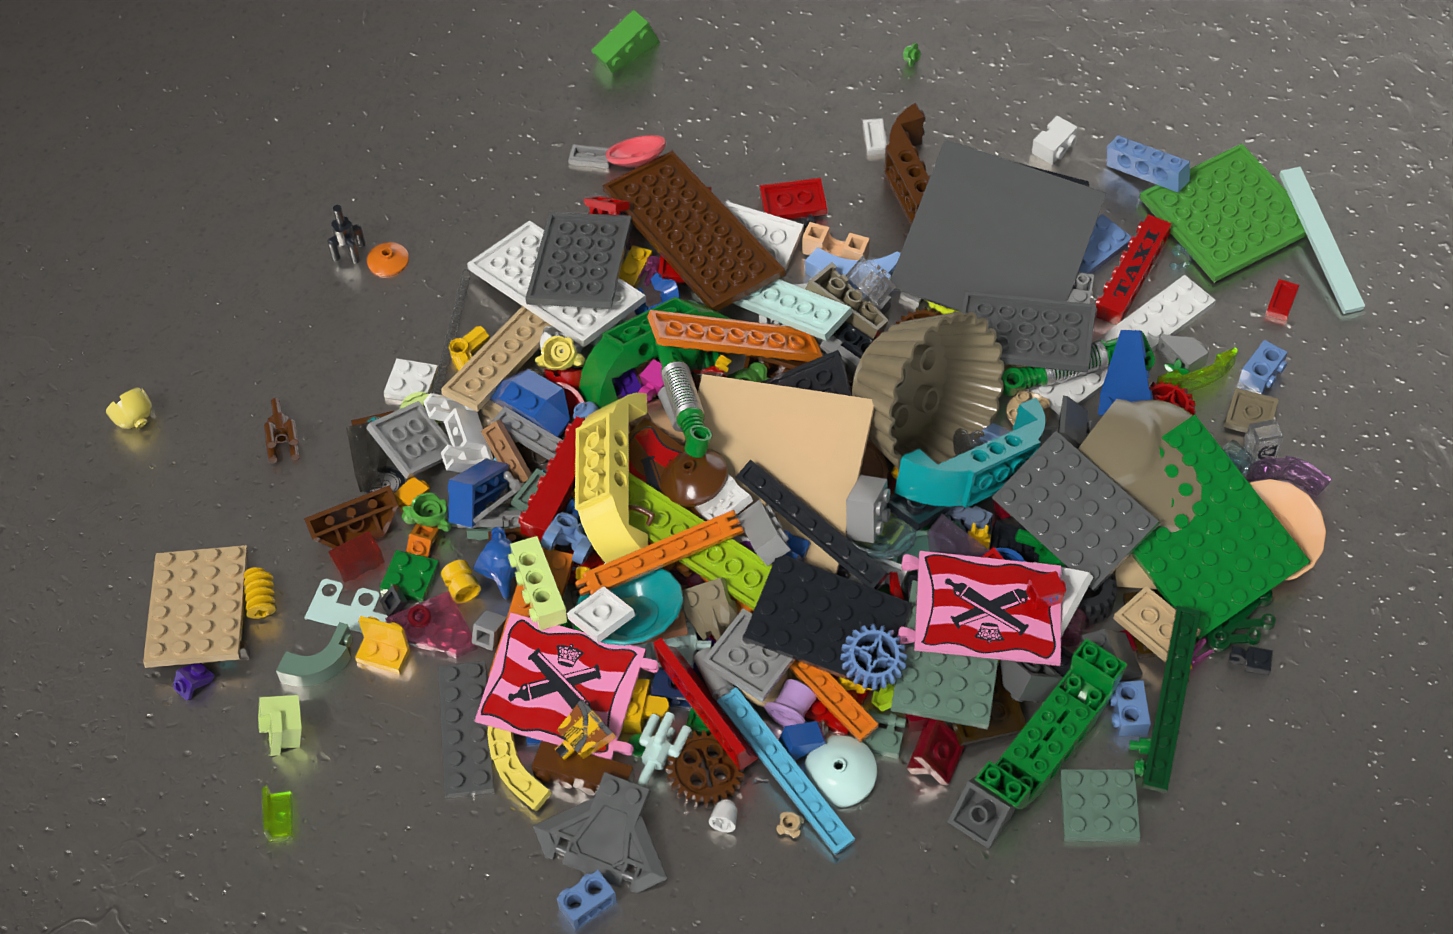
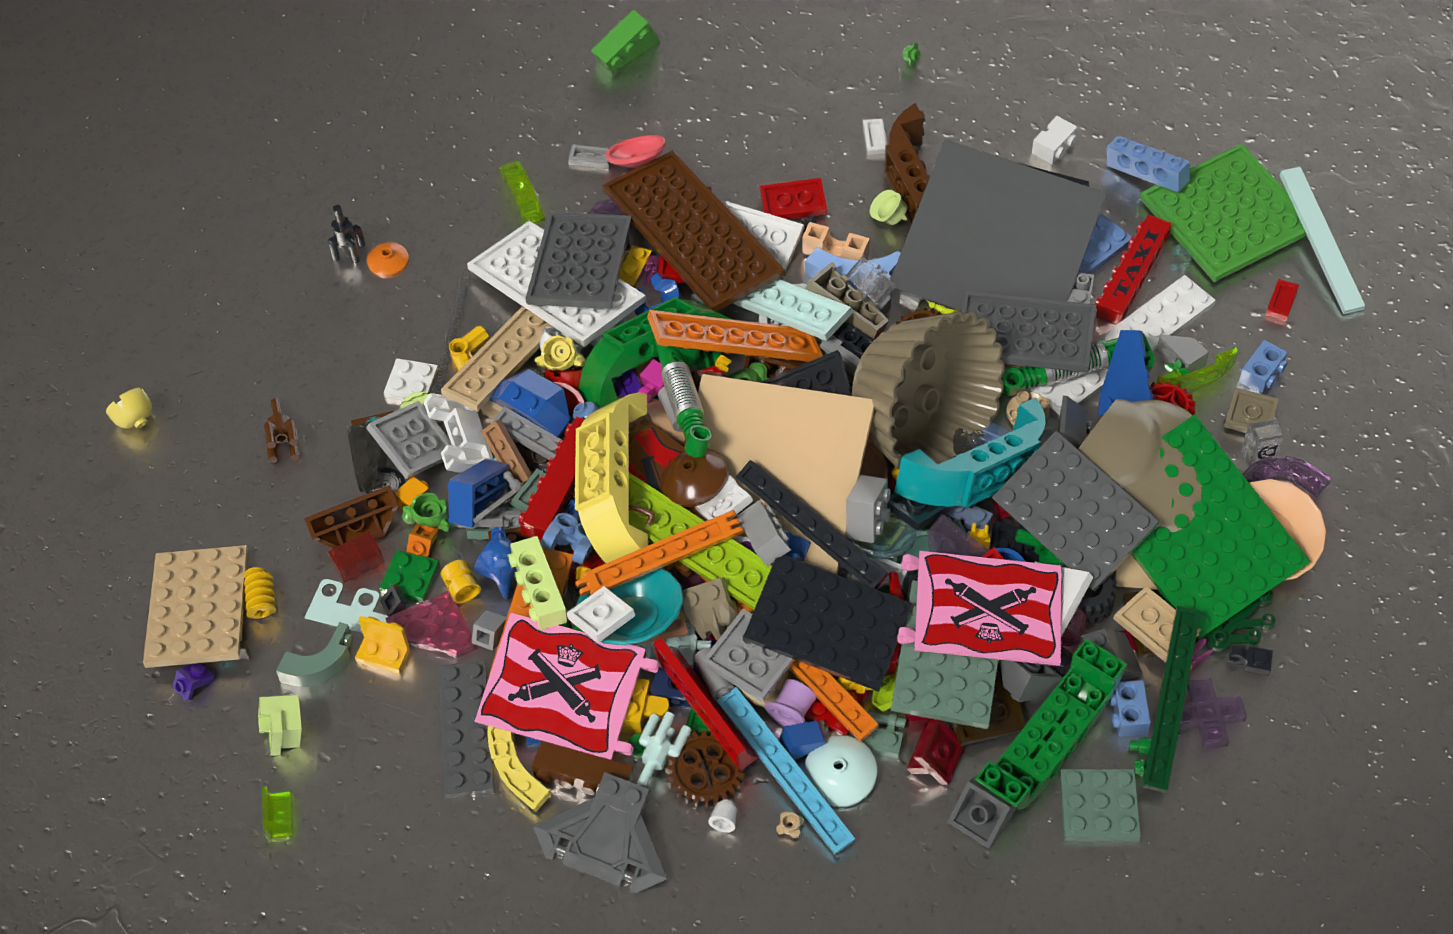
(422, 610): dark red plate -> none
(522, 191): none -> clear neon green slope
(583, 732): torso -> none
(591, 904): medium blue brick -> none
(604, 204): red plate -> none
(882, 659): medium blue gear -> none
(888, 208): none -> yellowish green piece
(1046, 590): red brick -> none
(1210, 713): none -> clear purple plate
(1238, 456): clear light blue slope -> none

